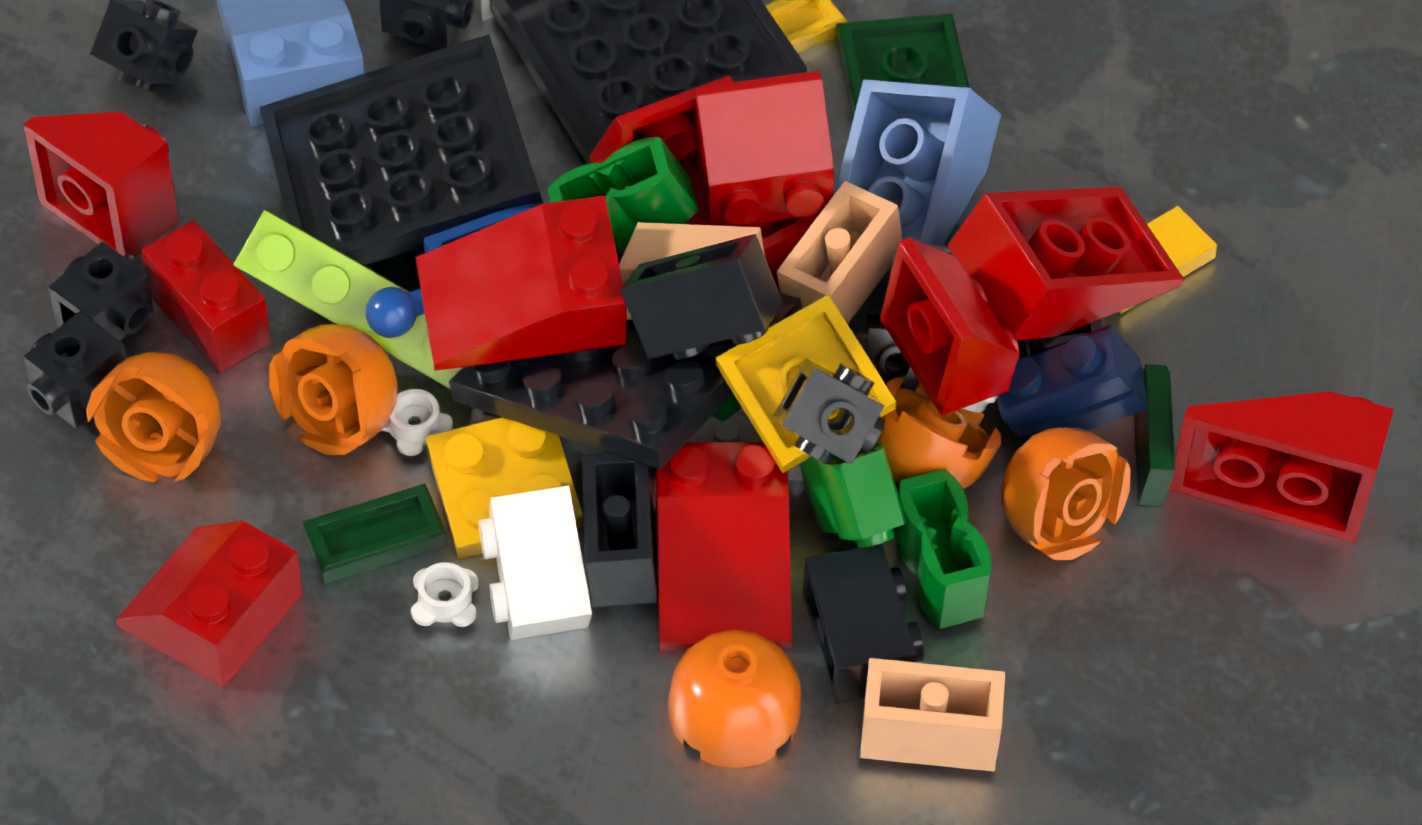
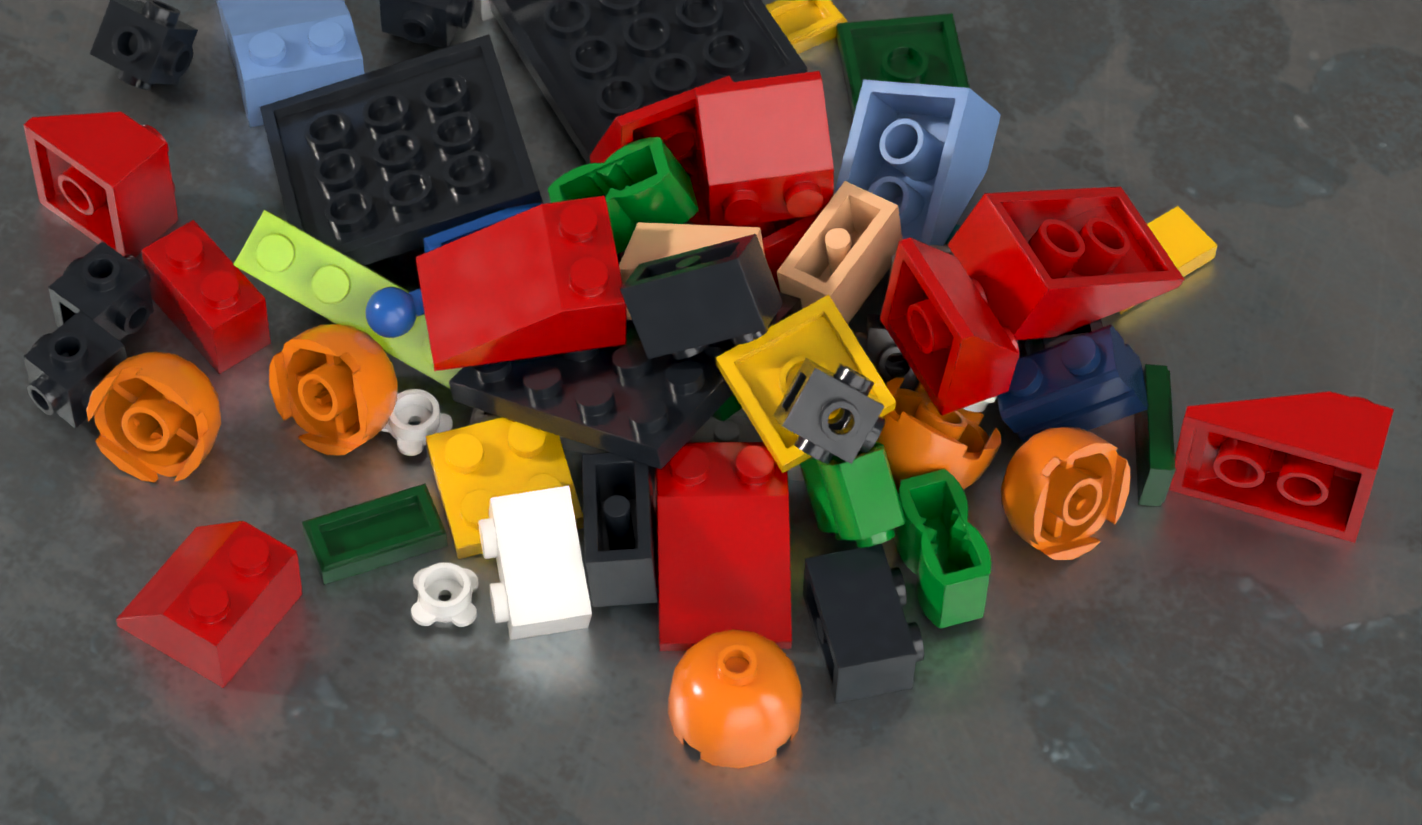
(932, 714): light nougat brick -> none

